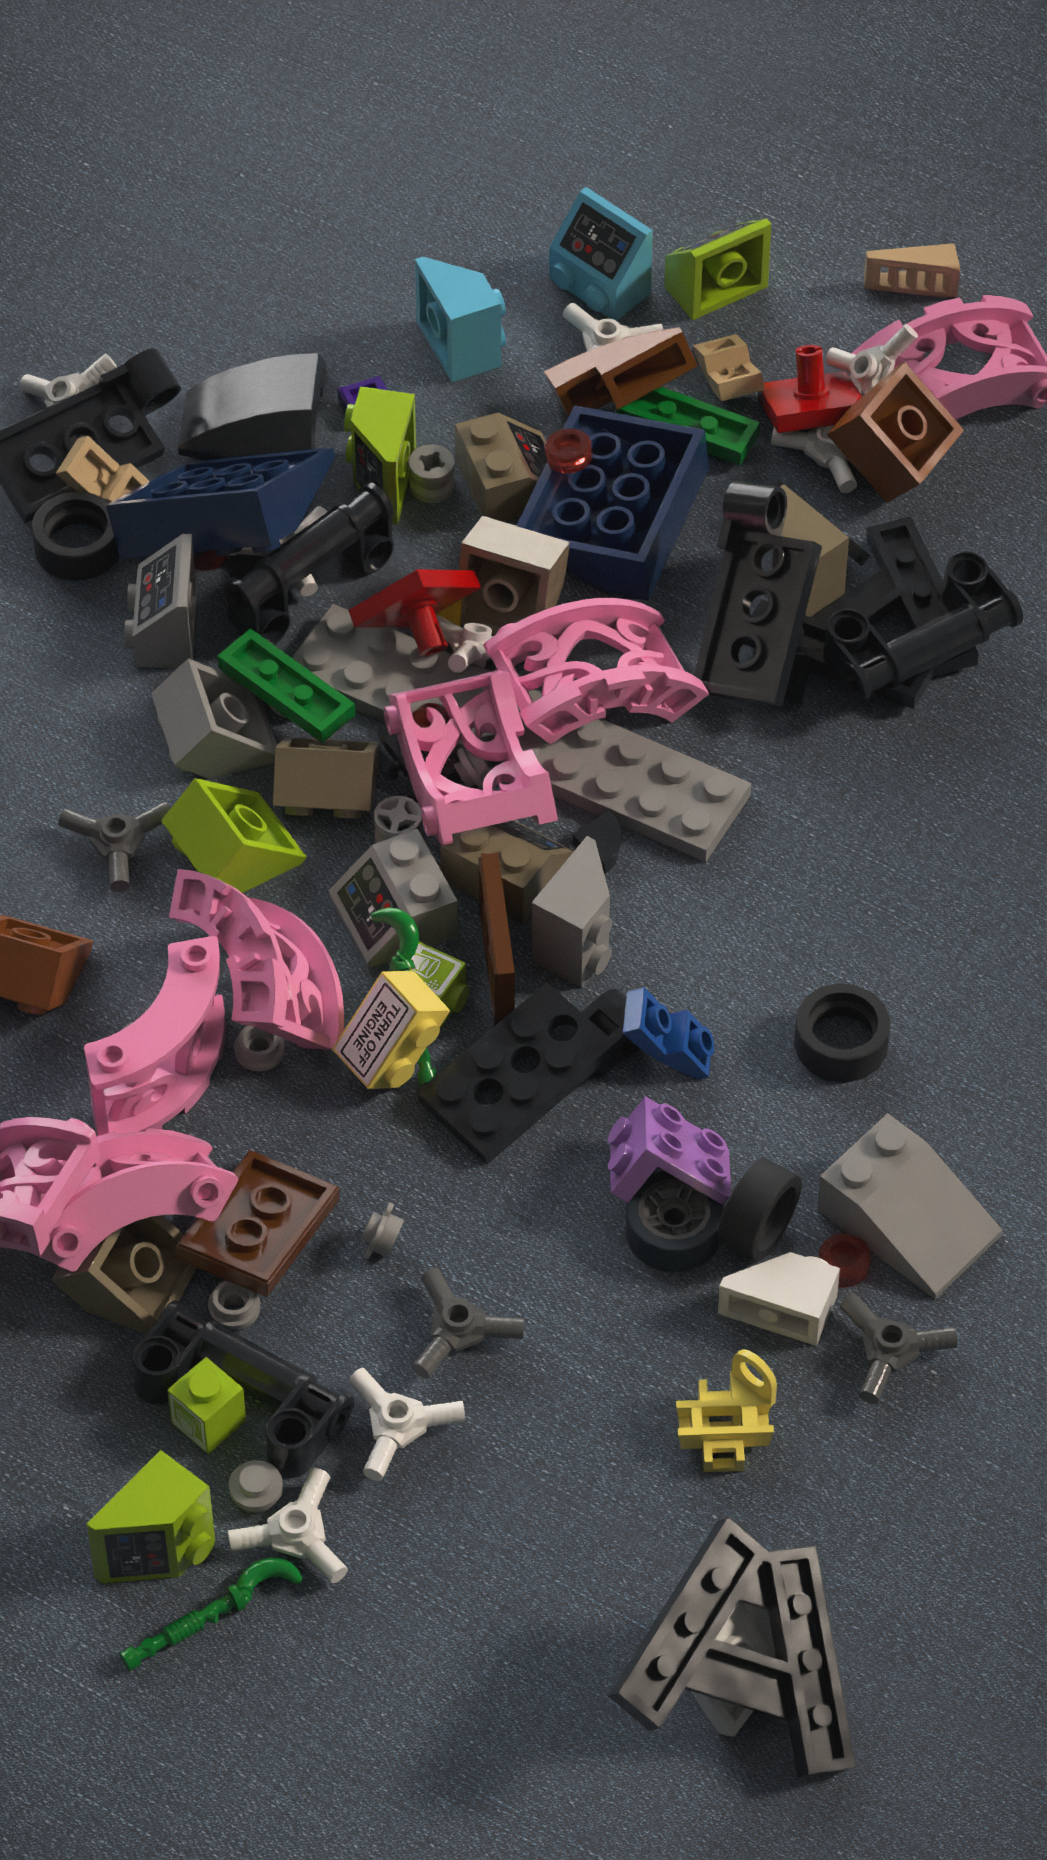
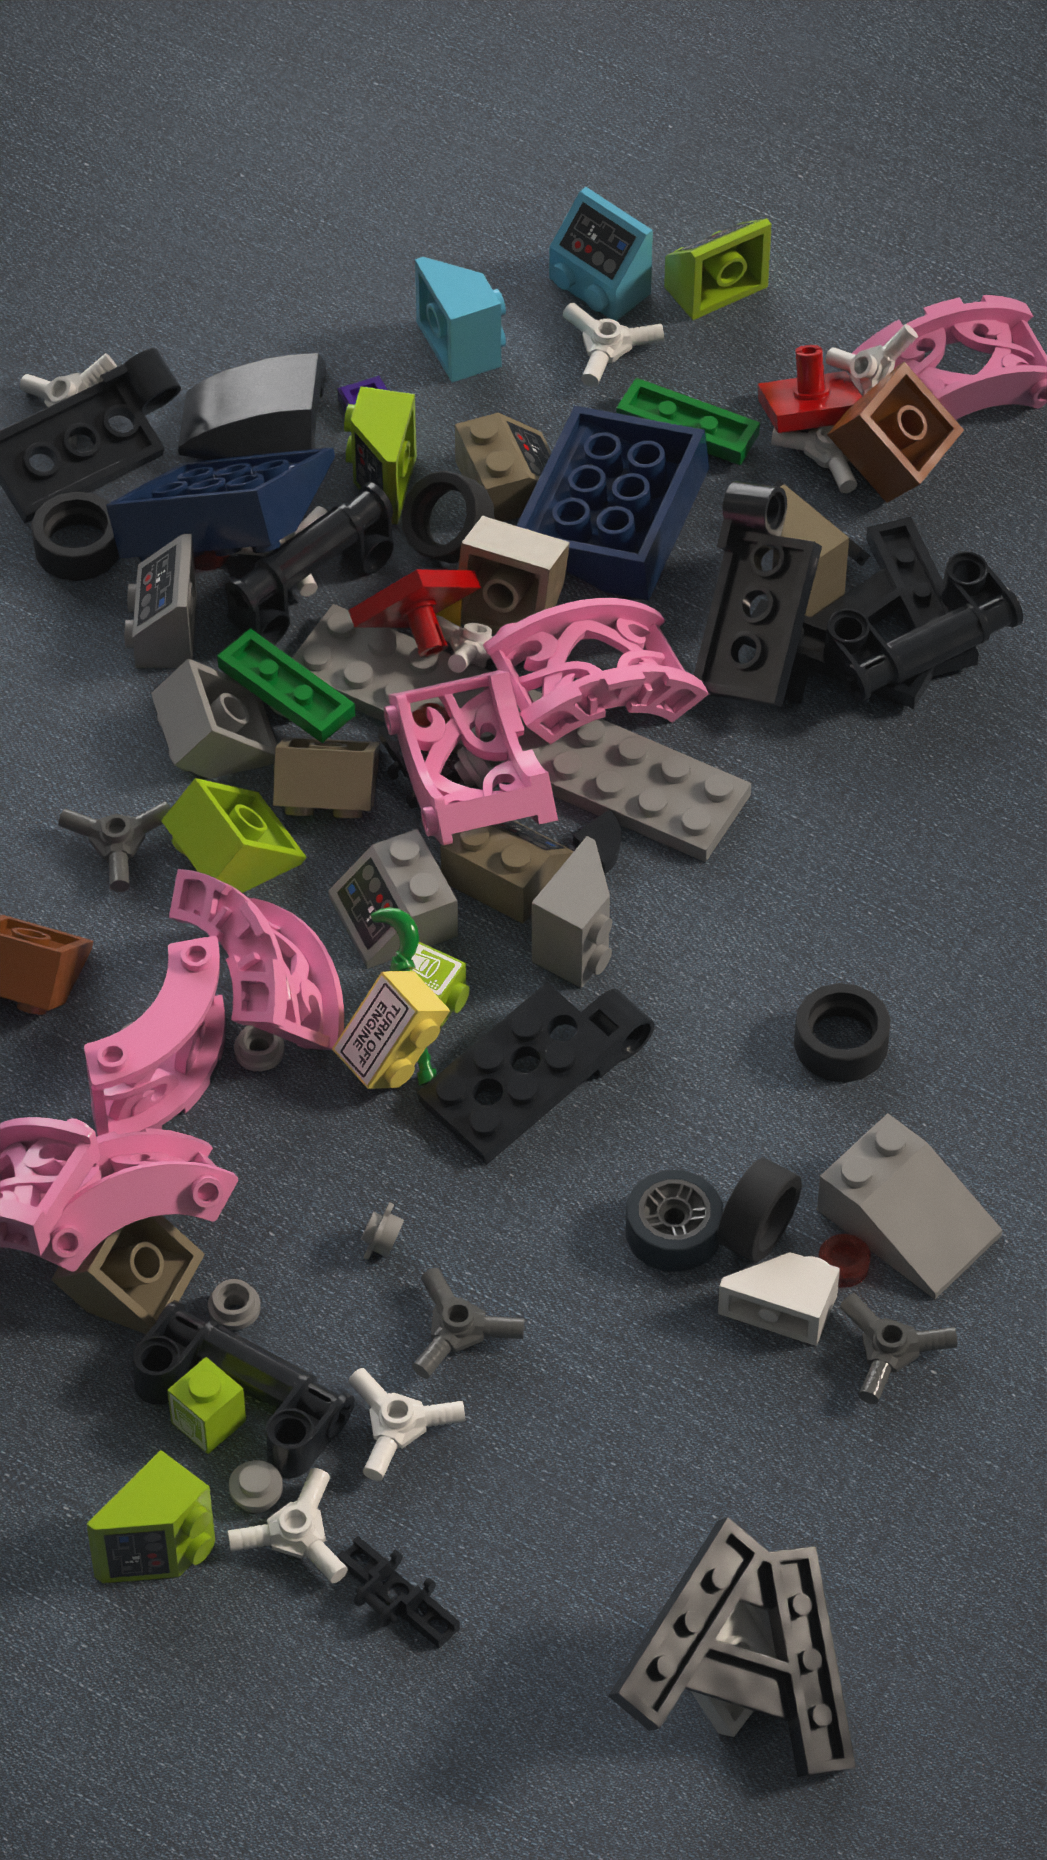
(95, 472): tan slope -> none
(194, 1621): green piece -> none
(261, 1225): reddish brown tile -> none
(396, 813): light grey wheel -> none
(405, 1606): none -> black piece
(419, 506): none -> black tyre
(431, 473): light grey wheel -> none
(496, 937): reddish brown tile -> none
(568, 450): clear red tile -> none
(621, 370): dark orange slope -> none
(664, 1139): medium lavender bracket -> none
(669, 1038): blue slope -> none
(728, 367): tan slope -> none
(746, 1401): light yellow piece -> none
(928, 272): tan slope -> none

